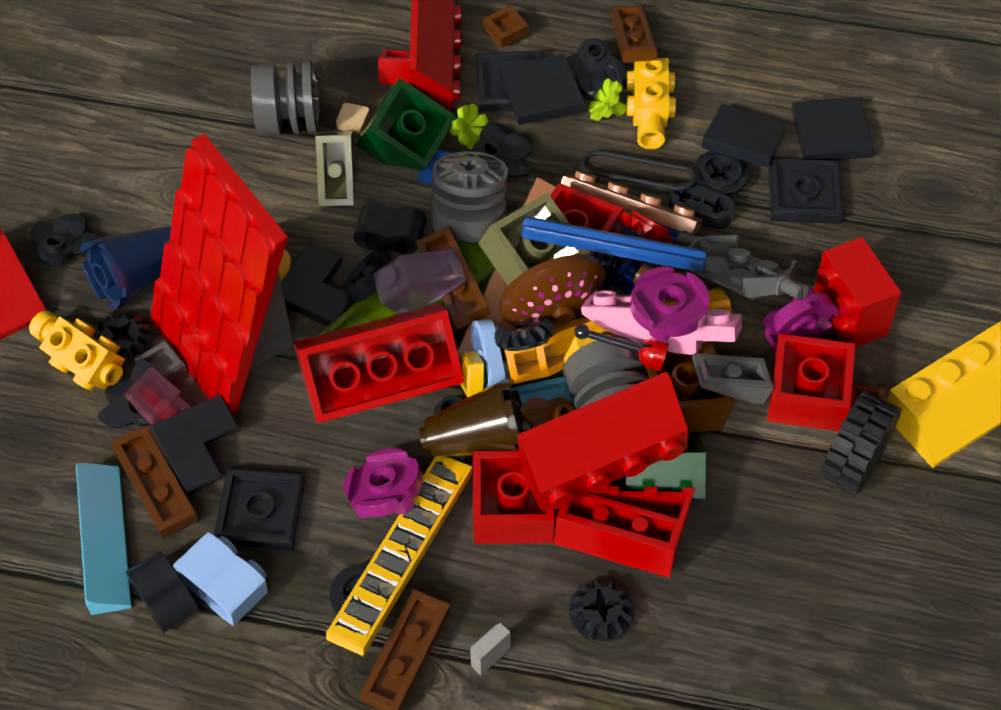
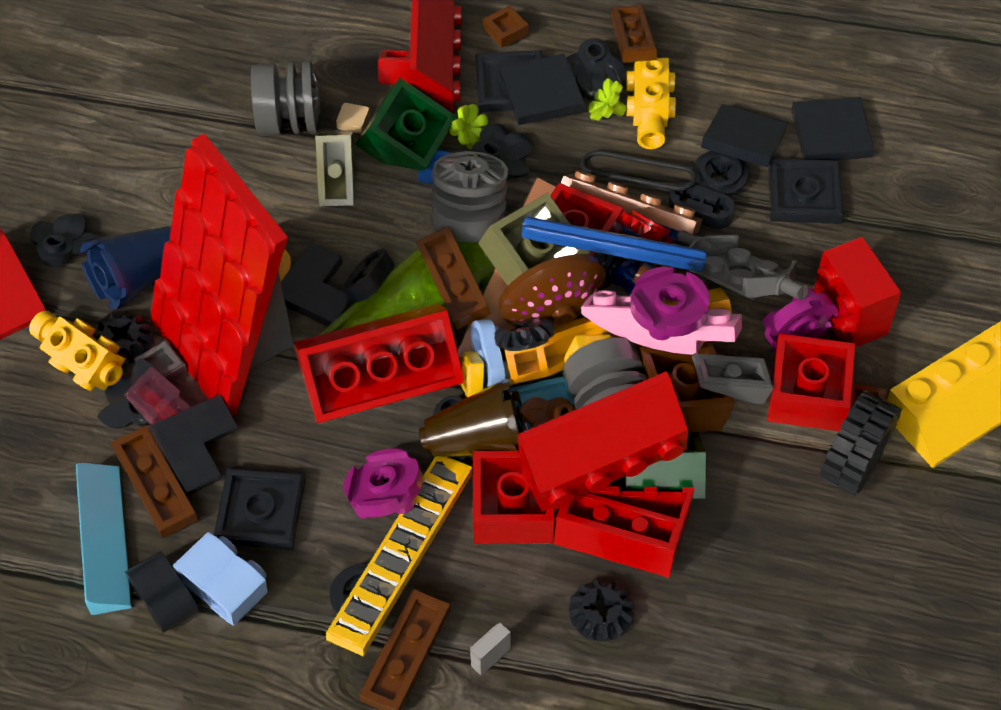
(389, 228): black axle -> none
(418, 279): clear purple slope -> none
(650, 352): hinge -> none

